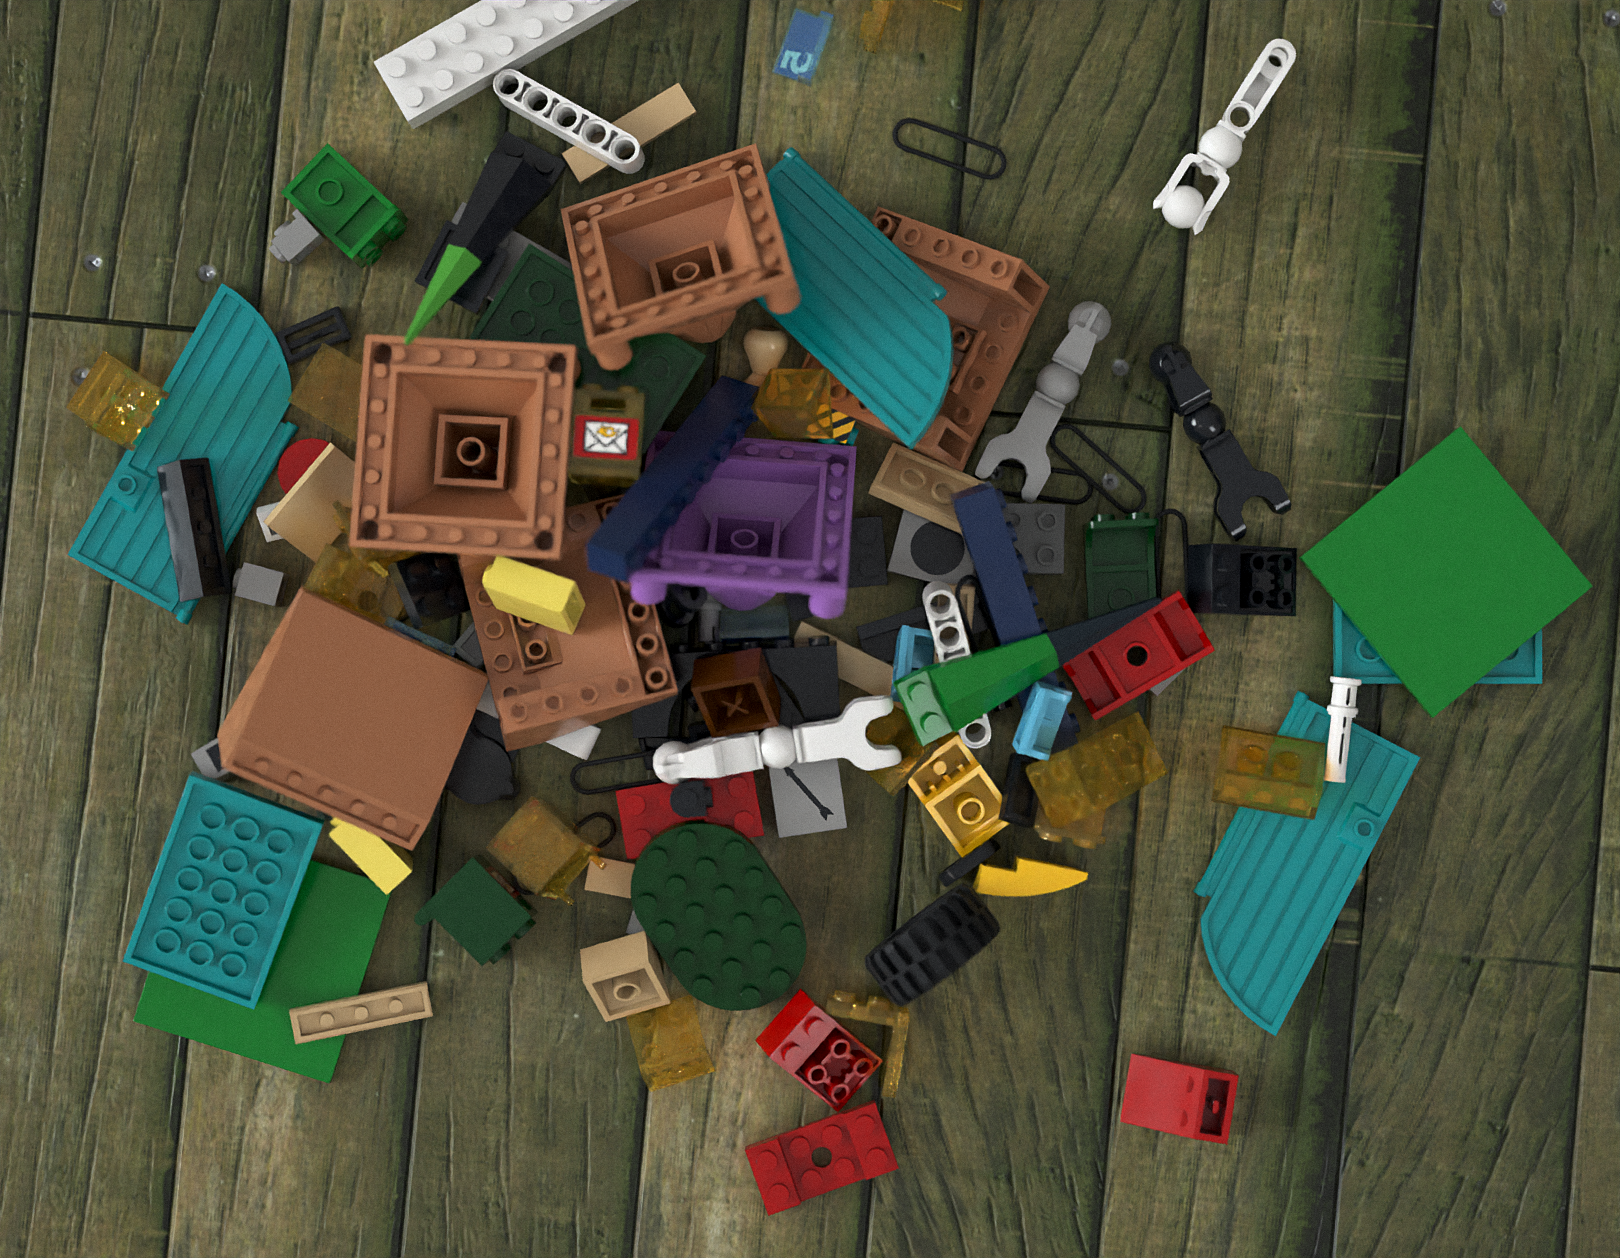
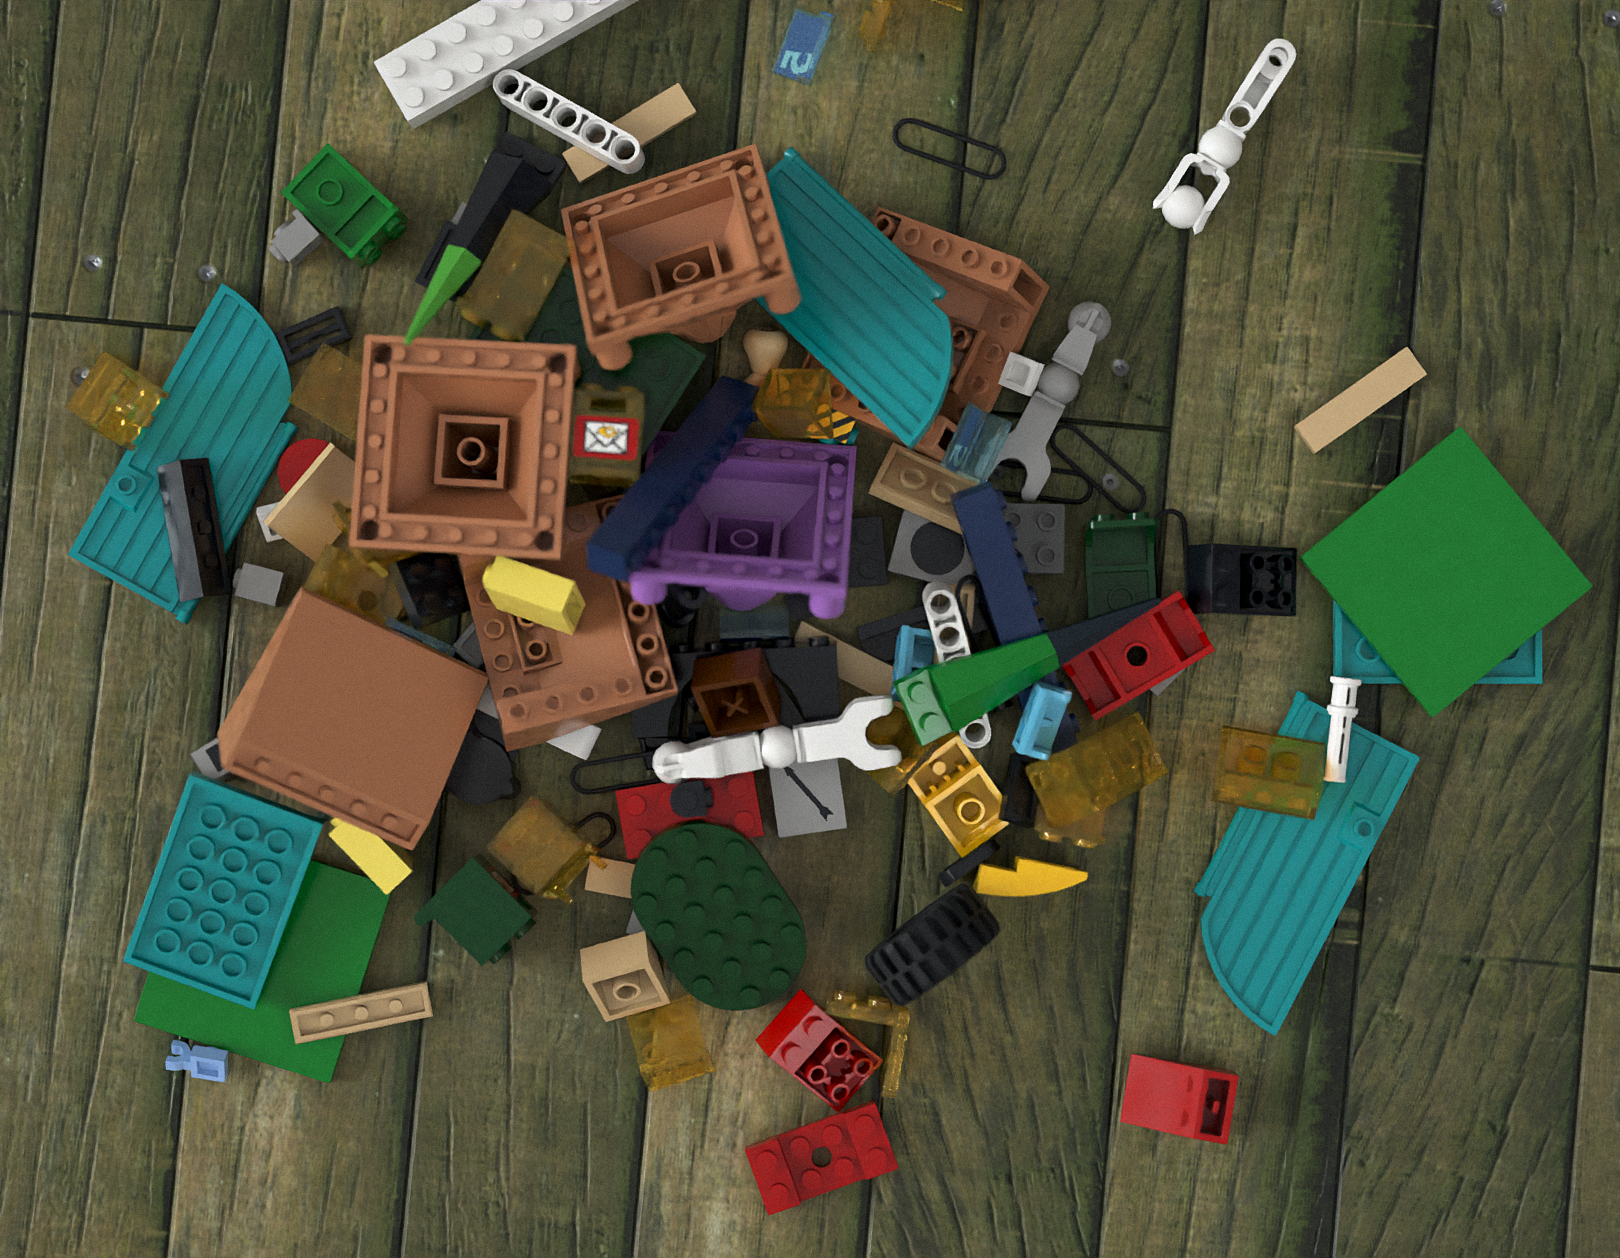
(202, 1061): none -> light blue plate
(516, 277): none -> clear yellow bracket
(709, 620): light grey pin -> none
(975, 444): none -> clear light blue panel
(1021, 374): none -> white plate
(1218, 447): black piece -> none
(1360, 400): none -> tan tile

